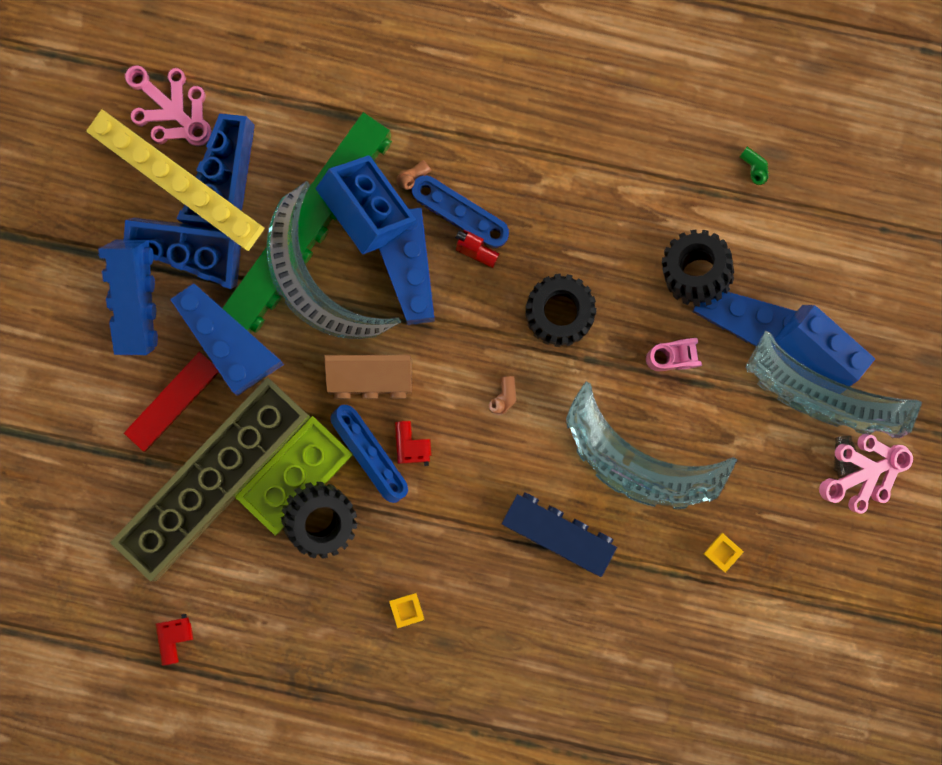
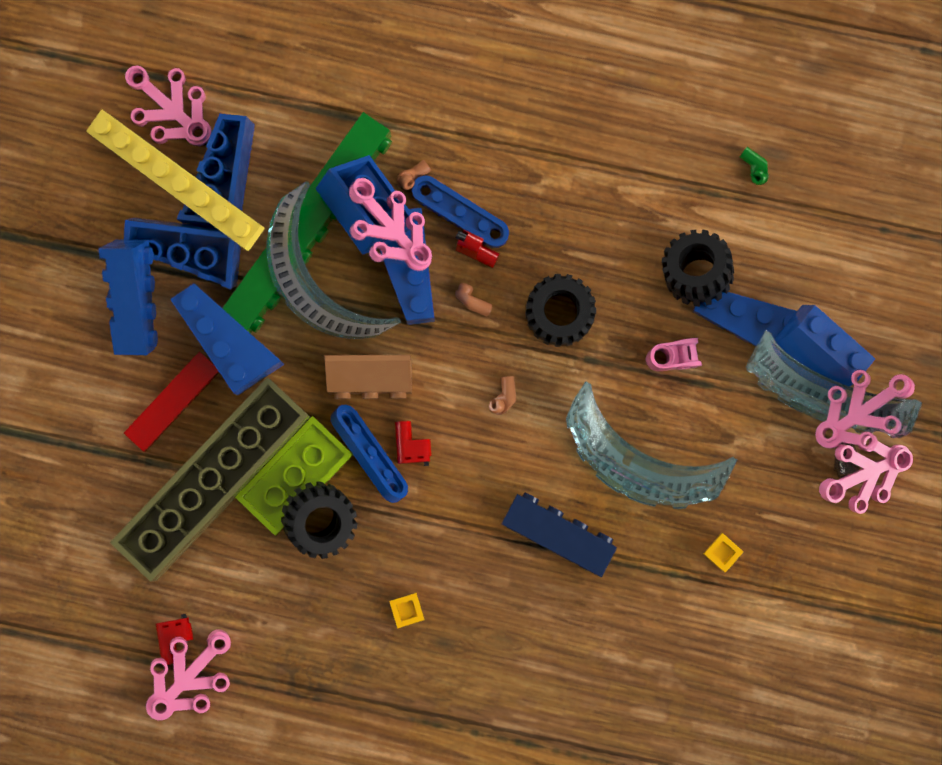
(186, 678): none -> bright pink plant
(392, 228): none -> bright pink plant
(470, 302): none -> nougat arm
(860, 413): none -> bright pink plant

